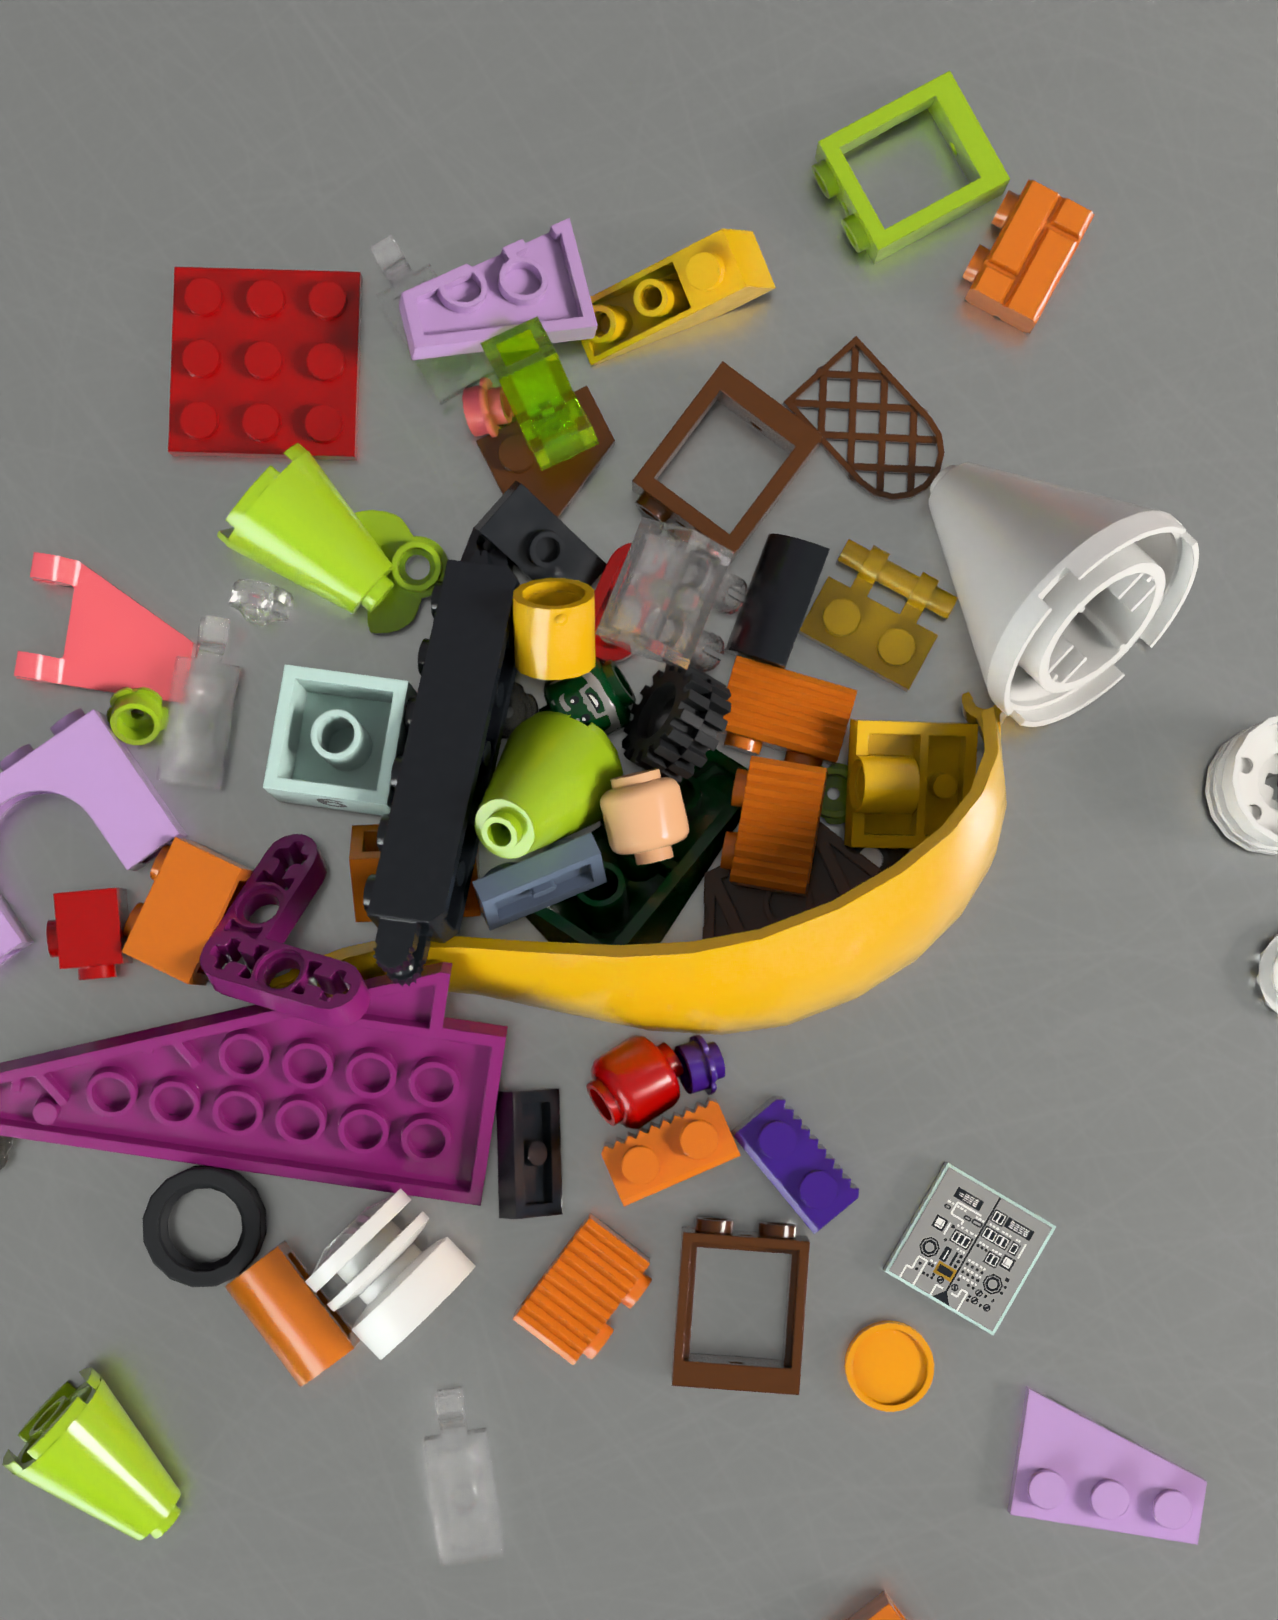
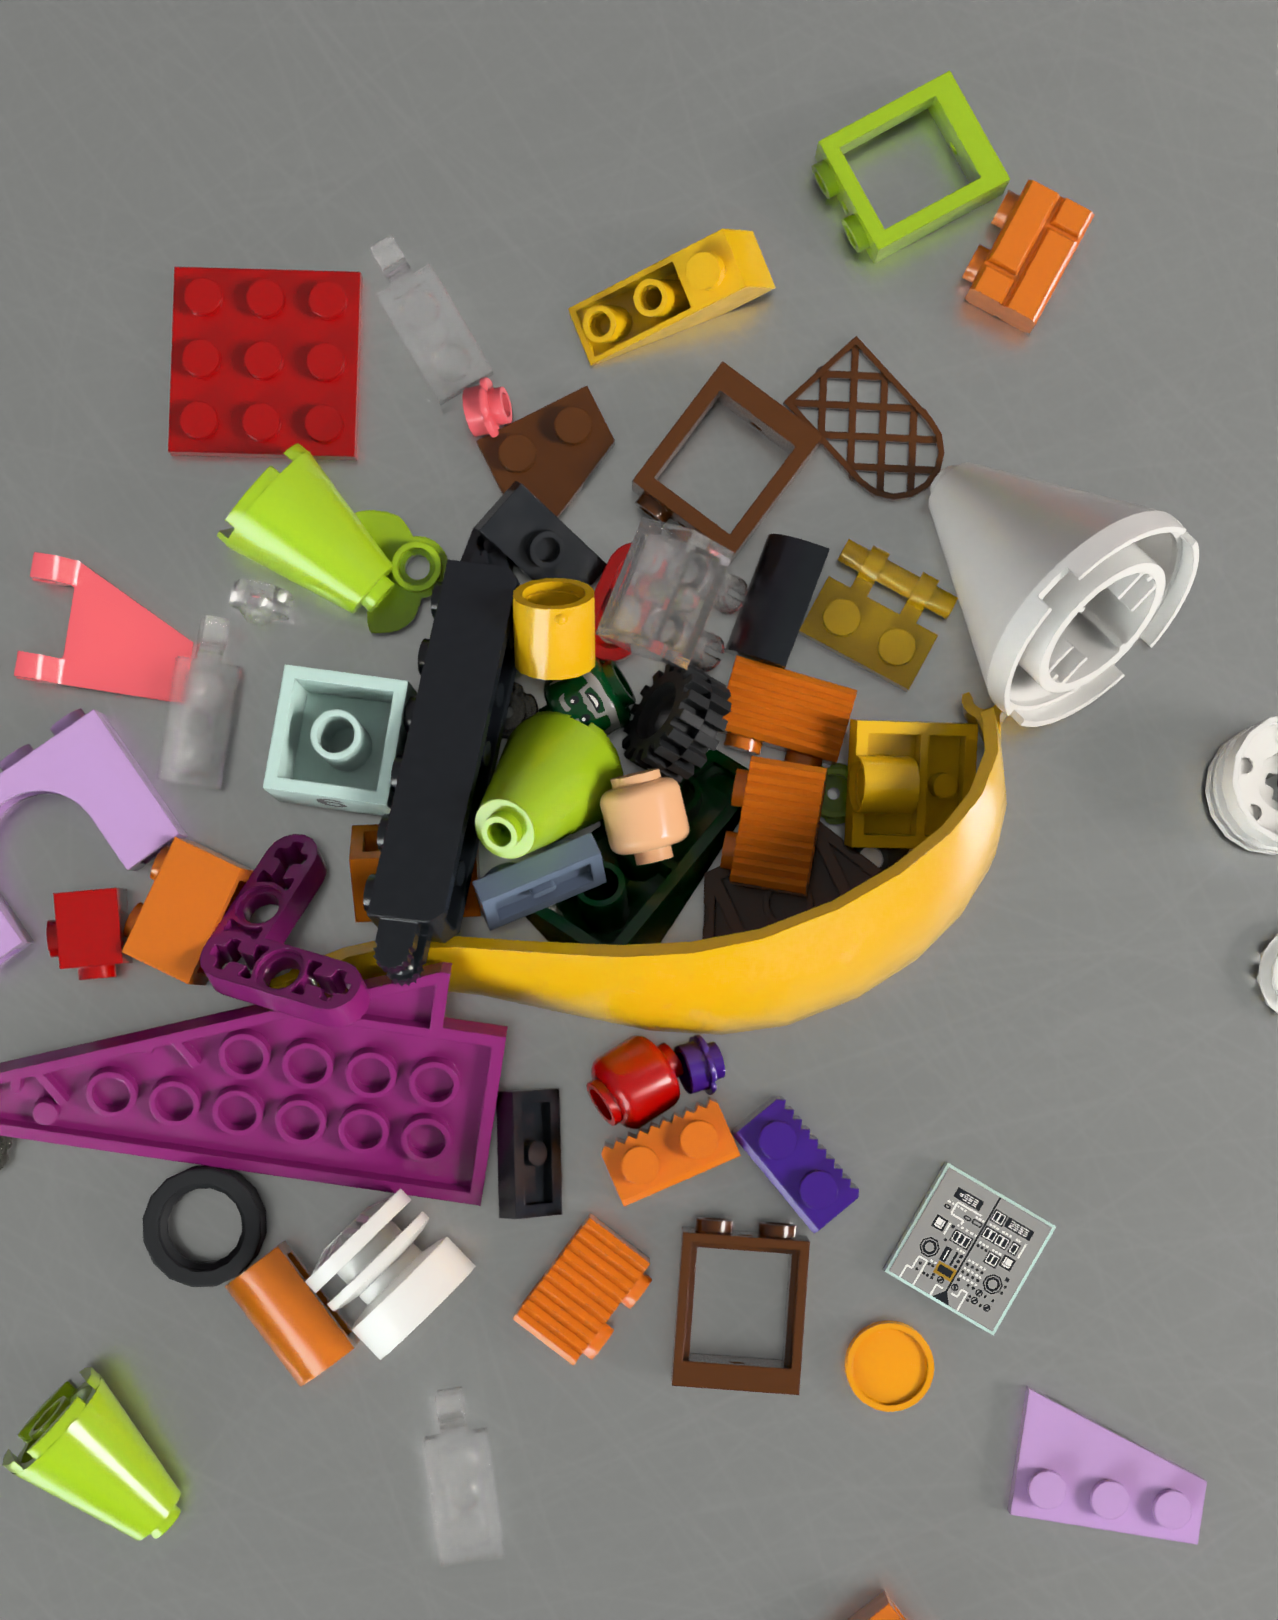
(134, 727): lime plate -> none
(486, 299): lavender wing -> none
(539, 393): clear neon green brick -> none

